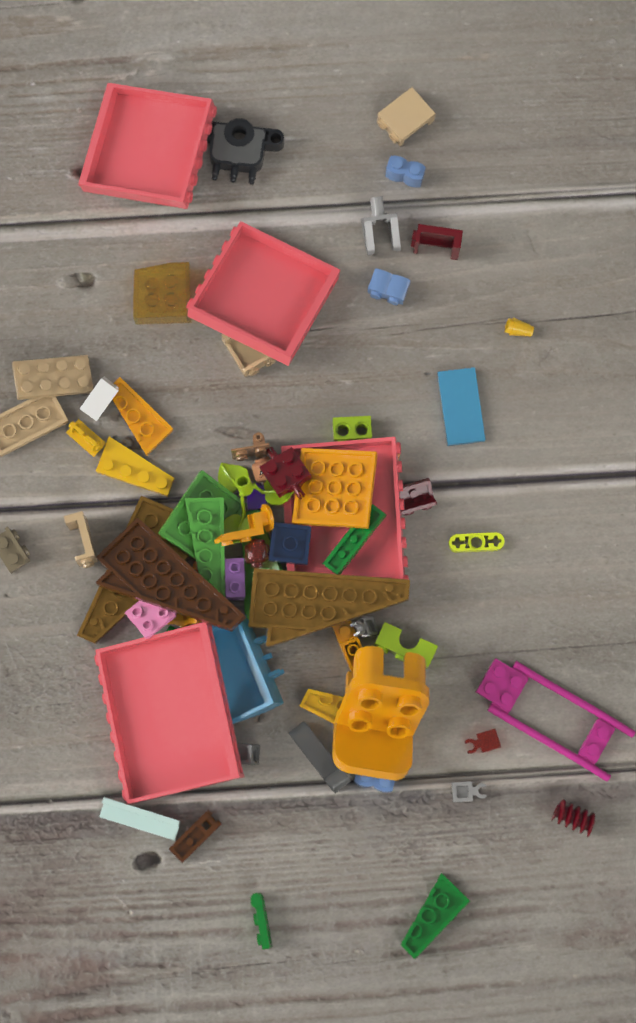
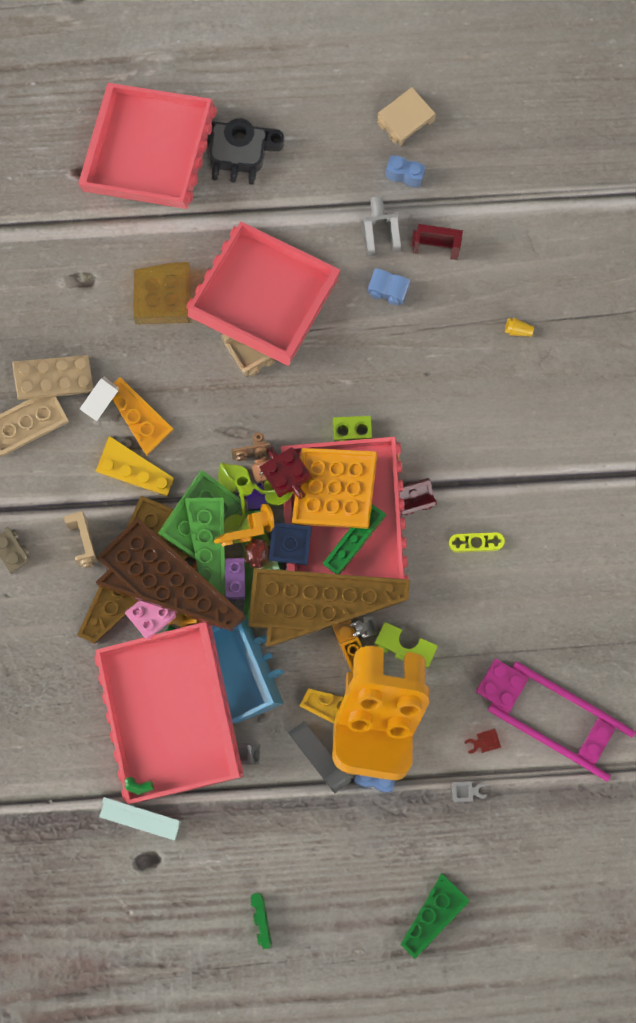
(85, 437): yellow hinge -> none
(132, 786): none -> green arm
(194, 837): reddish brown plate -> none
(461, 406): dark azure tile -> none
(574, 817): dark red piece -> none

